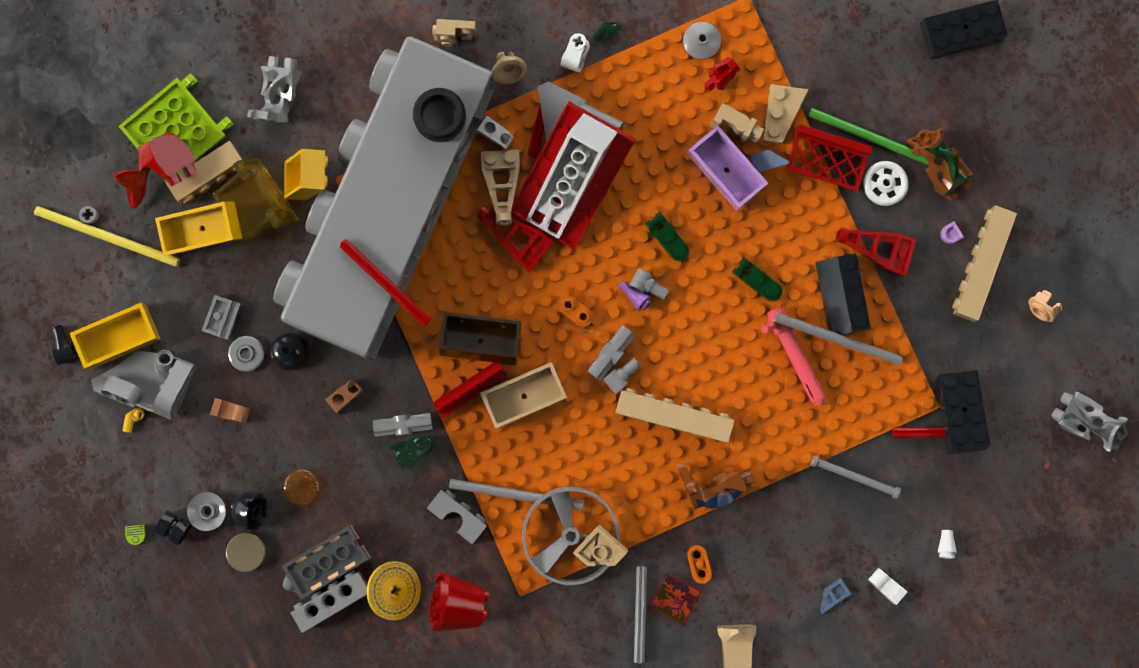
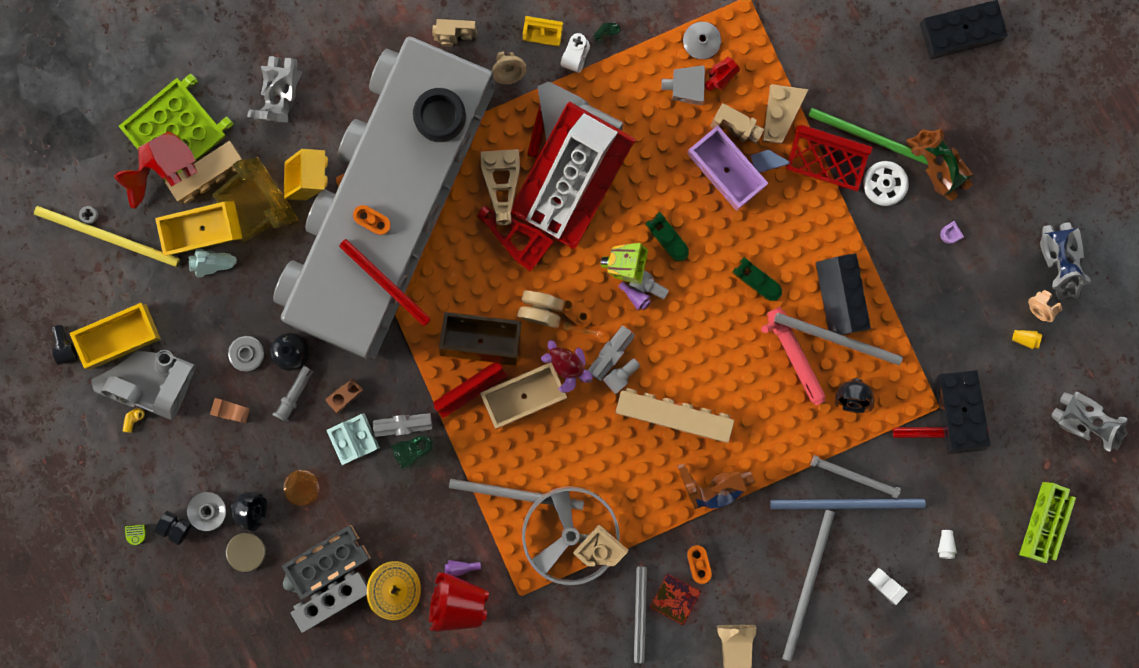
(209, 262): none -> light aqua rock
(221, 317): light grey plate -> none
(289, 402): none -> light grey pin
(353, 439): none -> light aqua slope
(372, 220): none -> orange plate
(446, 503): light grey arch -> none
(459, 568): none -> medium lavender cone
(495, 133): white leg -> none
(541, 307): none -> tan wheel
(542, 31): none -> yellow hinge
(568, 365): none -> animal
(626, 262): none -> lime torso
(686, 85): none -> light grey torso
(808, 585): none -> light grey piece
(834, 595): sand blue tile -> none
(847, 504): none -> sand blue piece
(855, 396): none -> black cylinder
(900, 254): red plate -> none
(984, 263): tan brick -> none
(1027, 338): none -> yellow cone
(1042, 515): none -> lime brick
(1067, 261): none -> light grey hips

